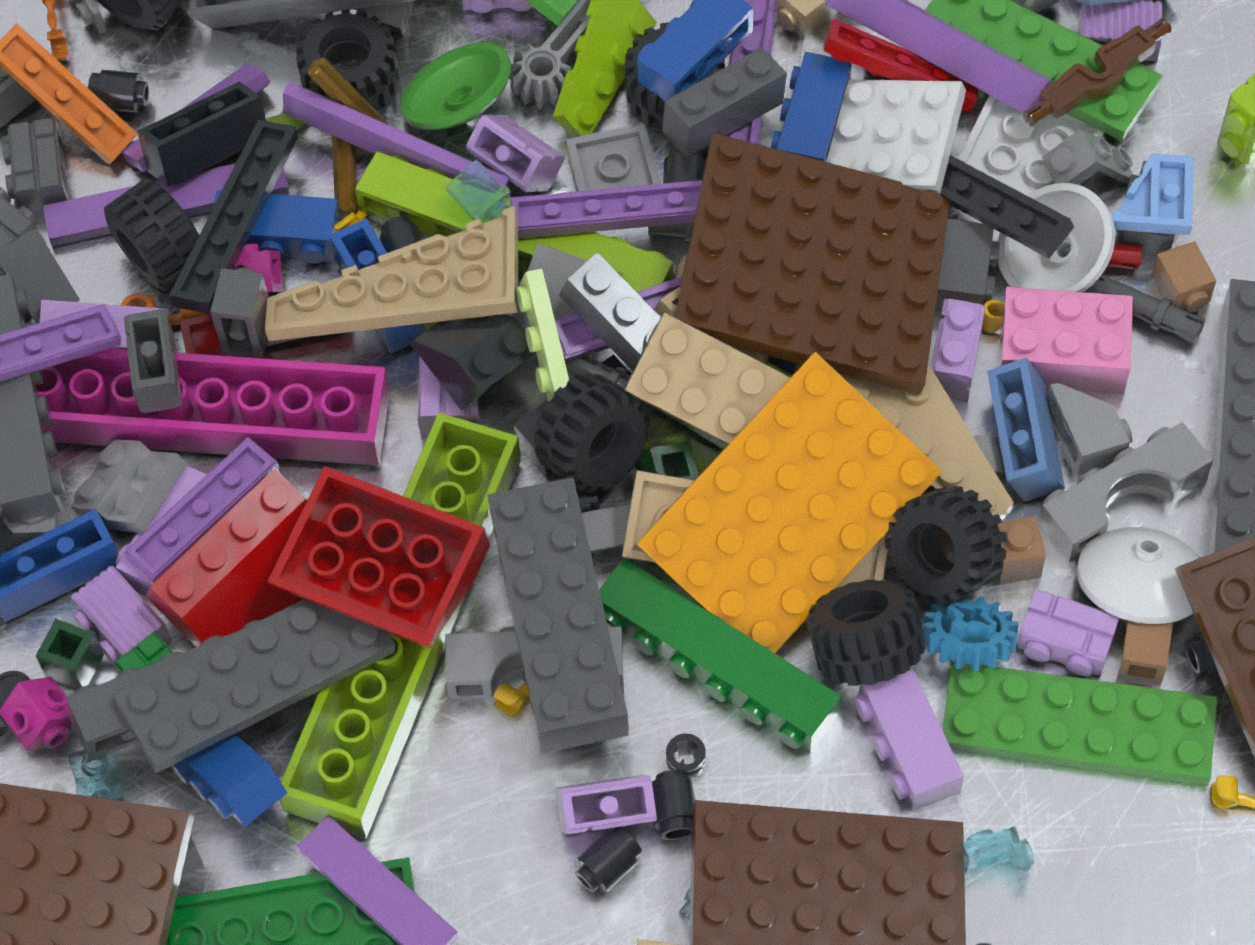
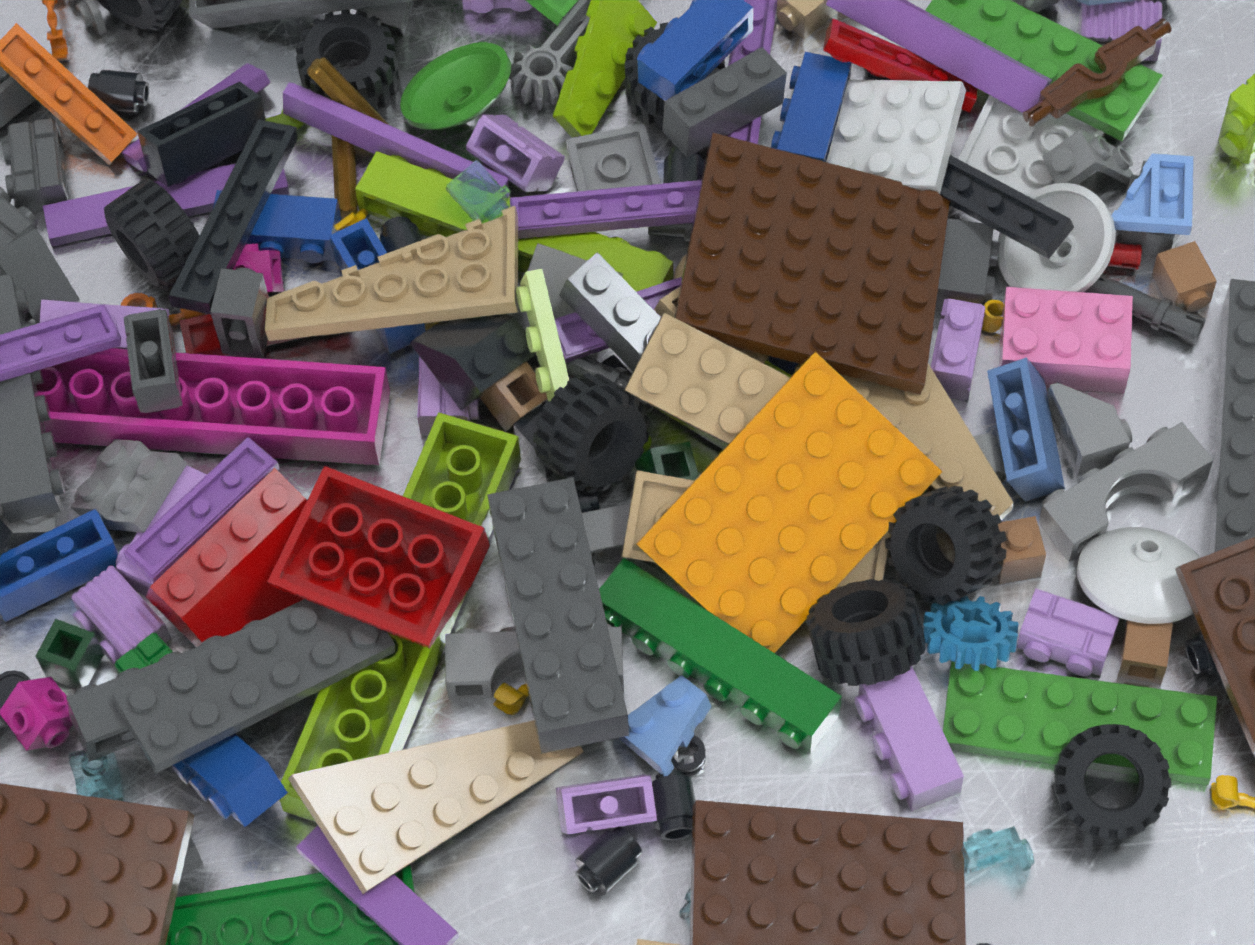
(411, 800): none -> tan wing
(514, 396): none -> medium nougat brick
(666, 723): none -> light blue wing
(1152, 775): none -> black tyre

